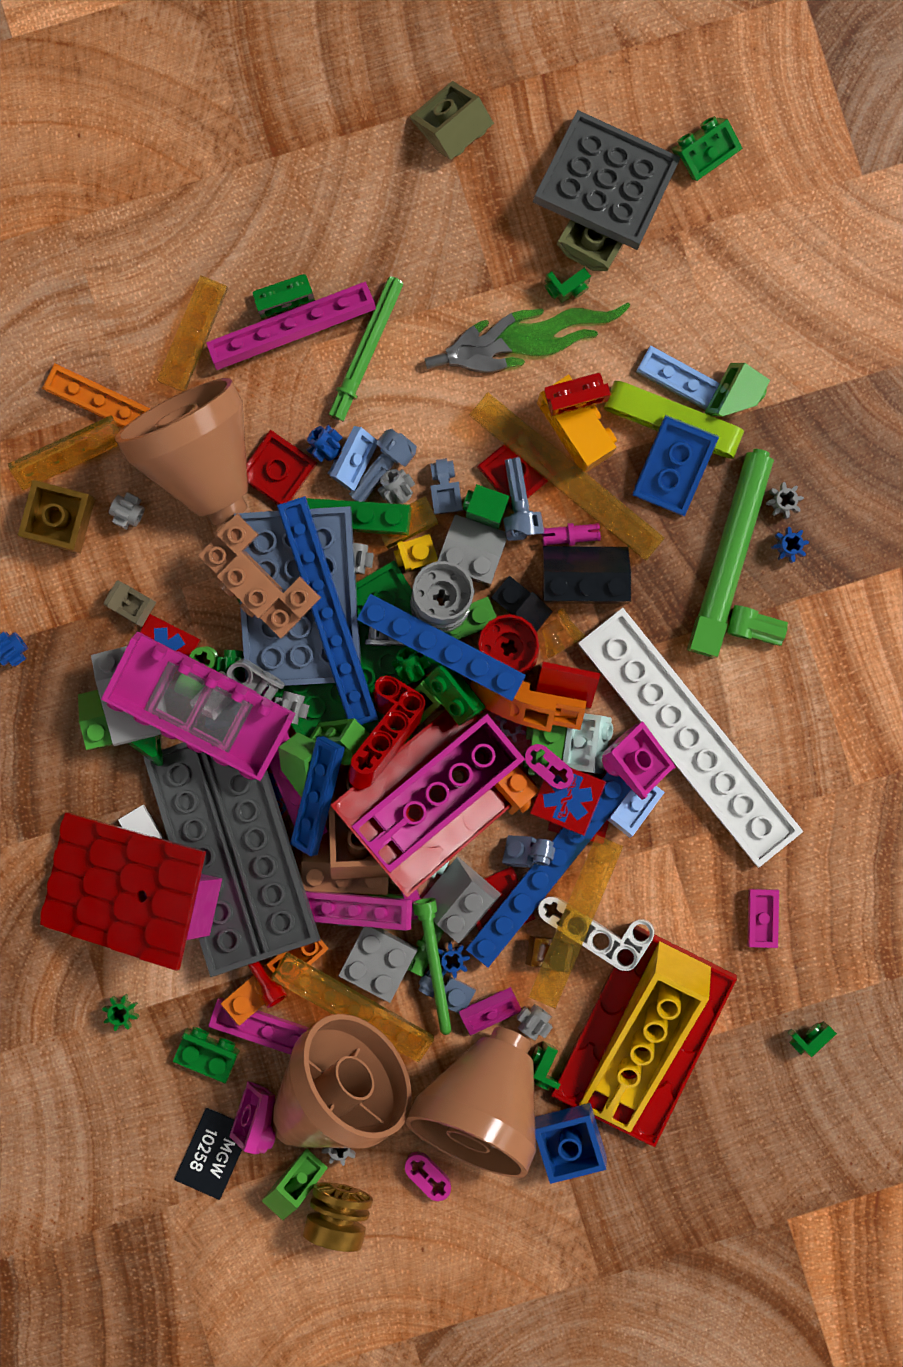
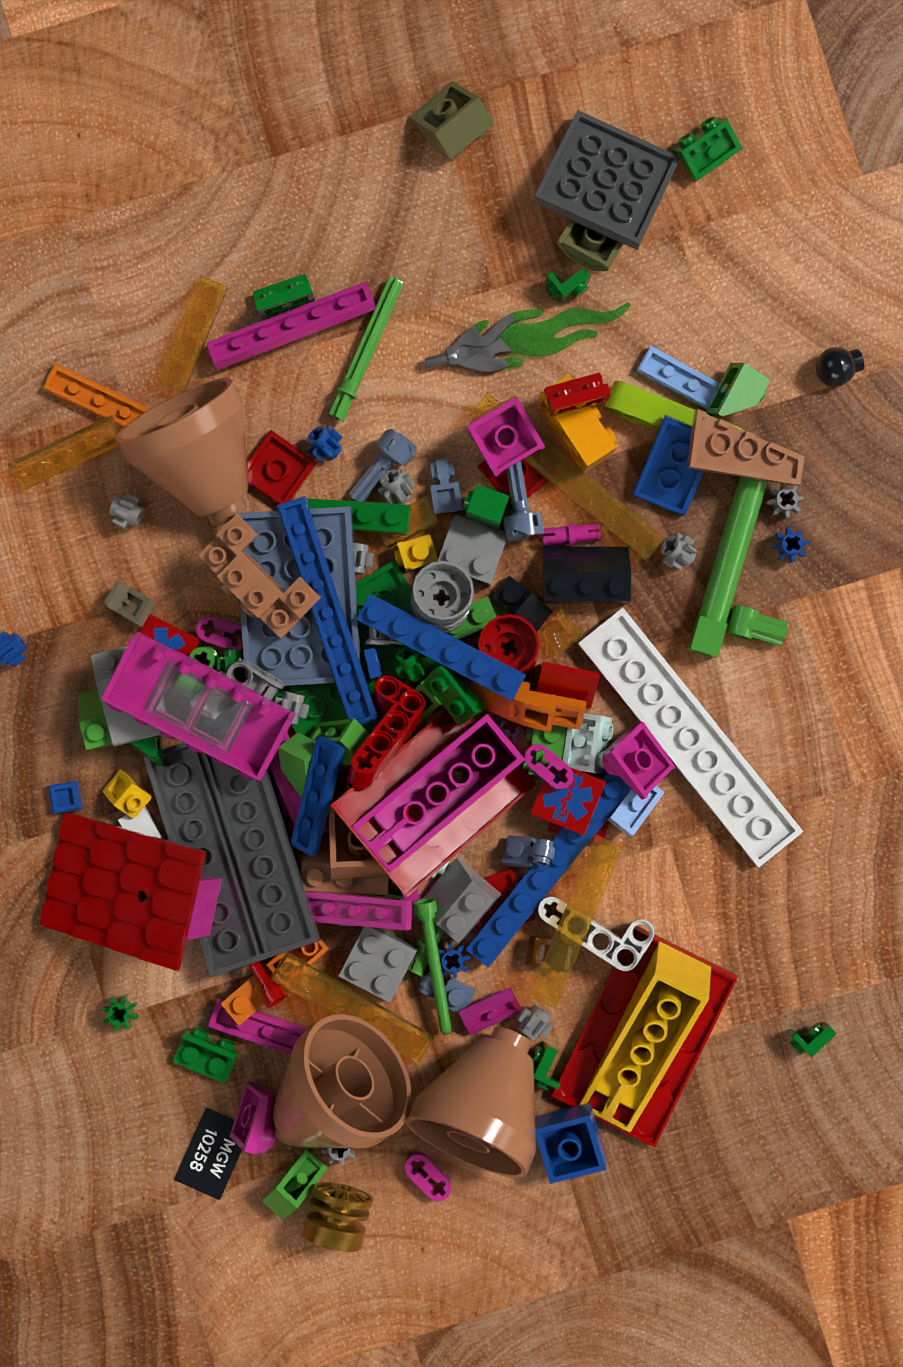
(56, 516): pearl gold brick -> none
(65, 797): none -> blue tile
(126, 794): none -> yellow bracket
(217, 639): none -> dark pink beam
(353, 459): light blue hinge -> none
(373, 663): none -> blue tile
(504, 435): none -> dark pink slope
(517, 790): orange bracket -> none
(678, 551): none -> light grey gear
(731, 451): none -> nougat wing
(763, 918): dark pink plate -> none
(838, 366): none -> black piece

